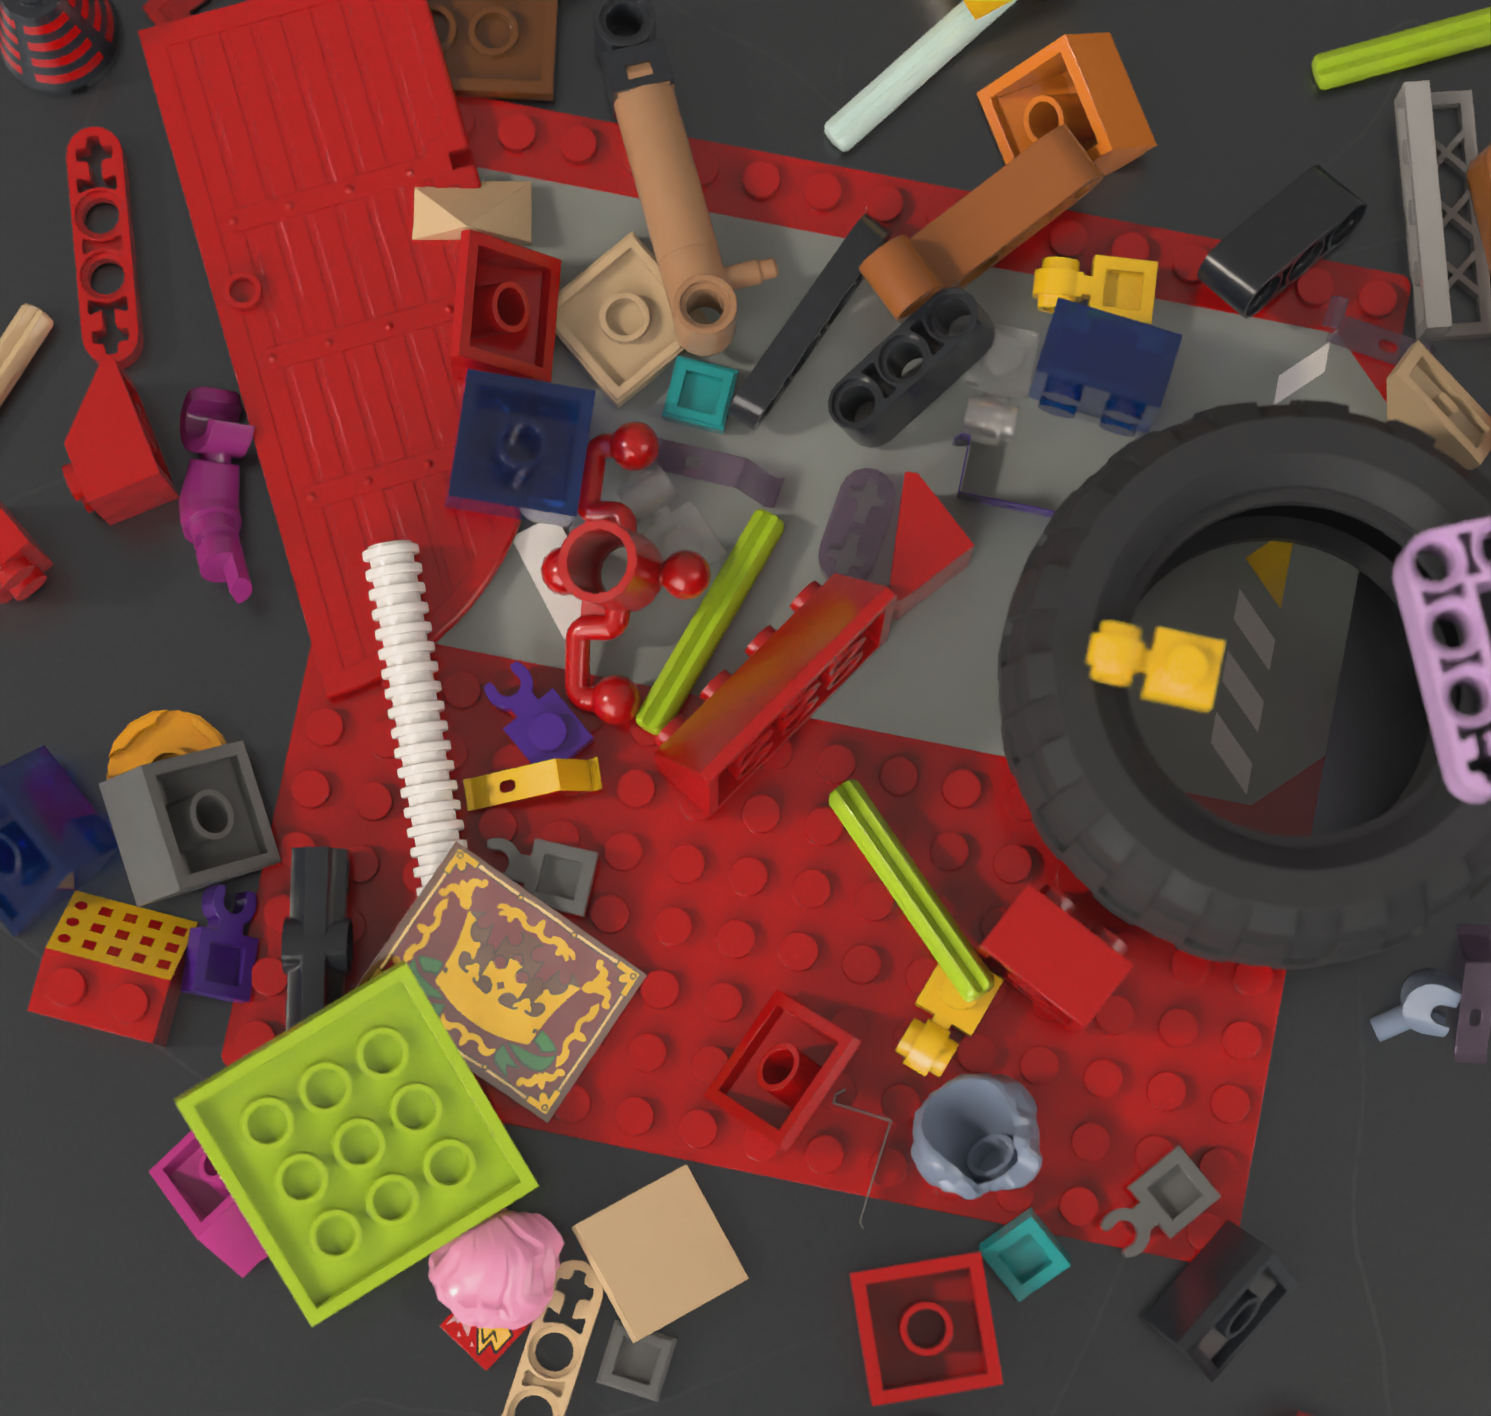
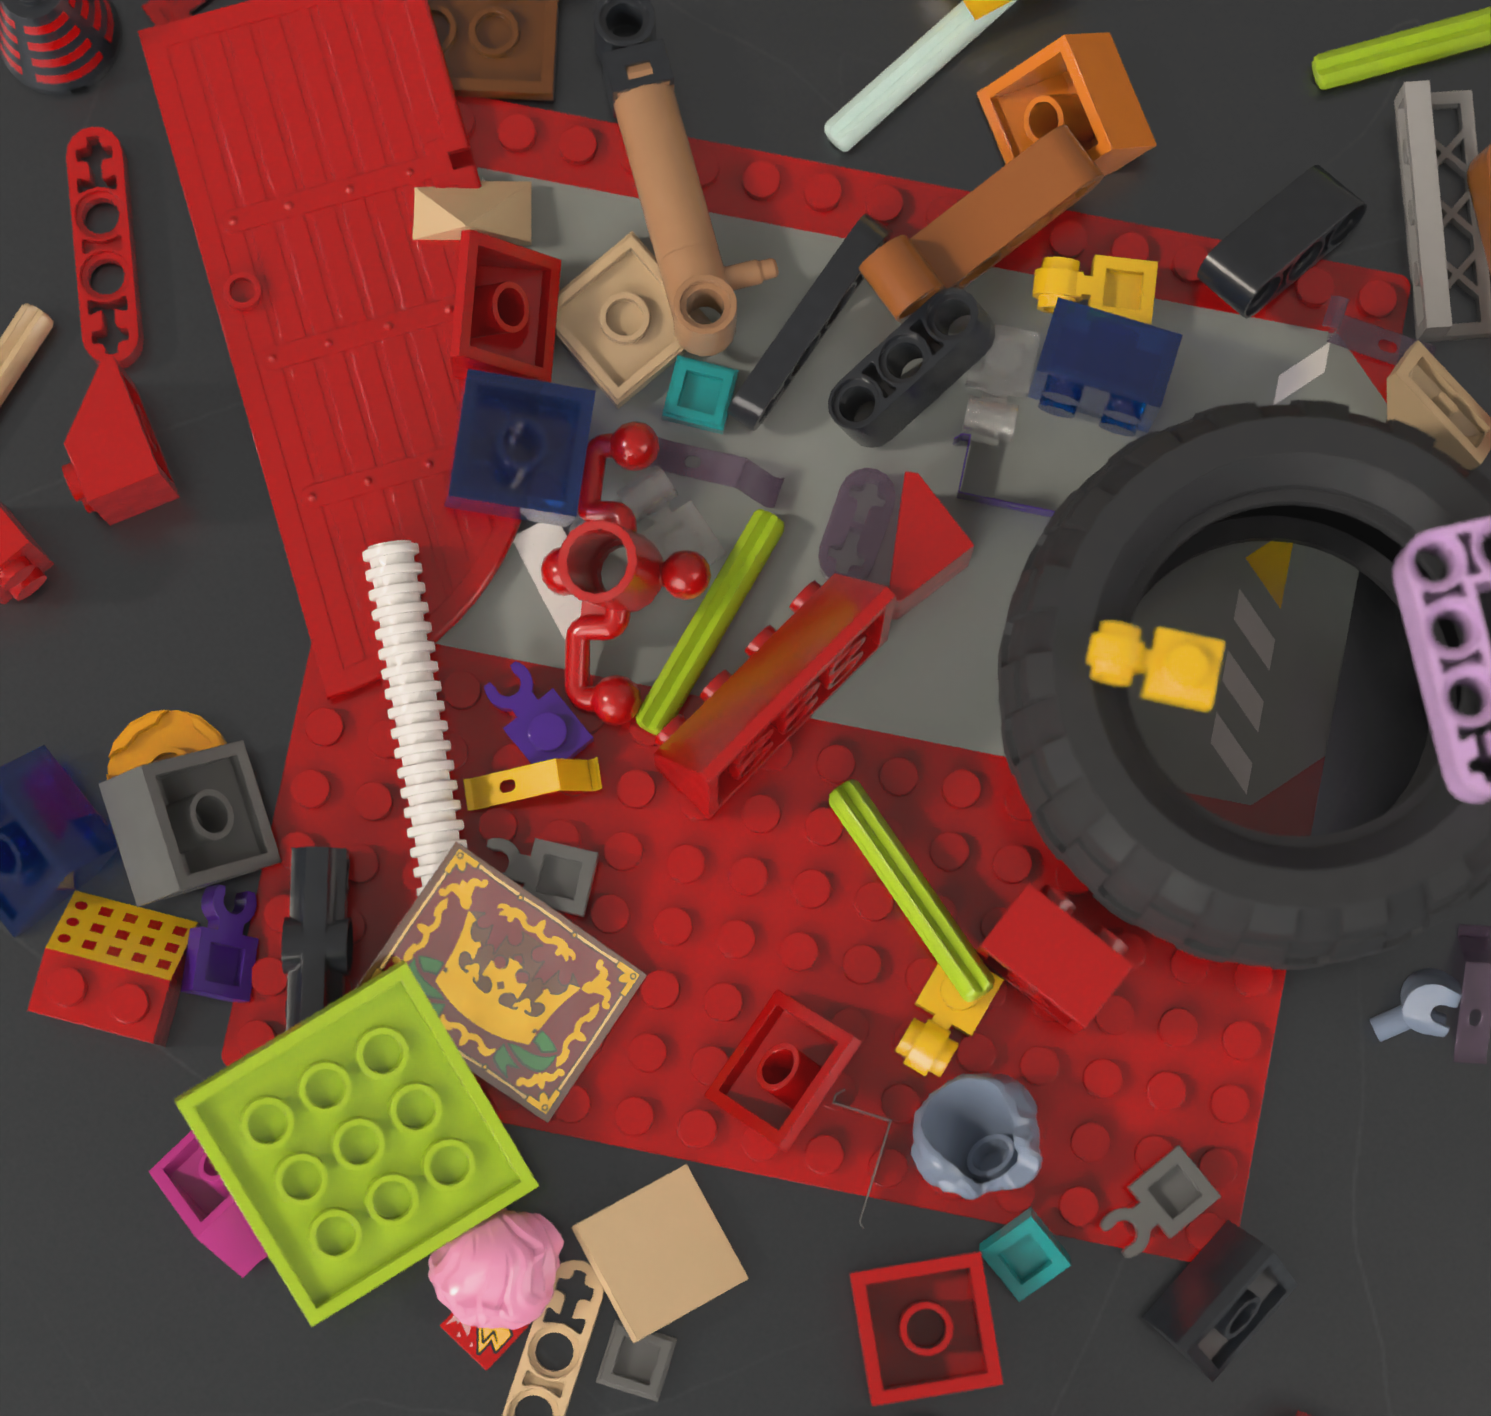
(212, 485): magenta piece -> none

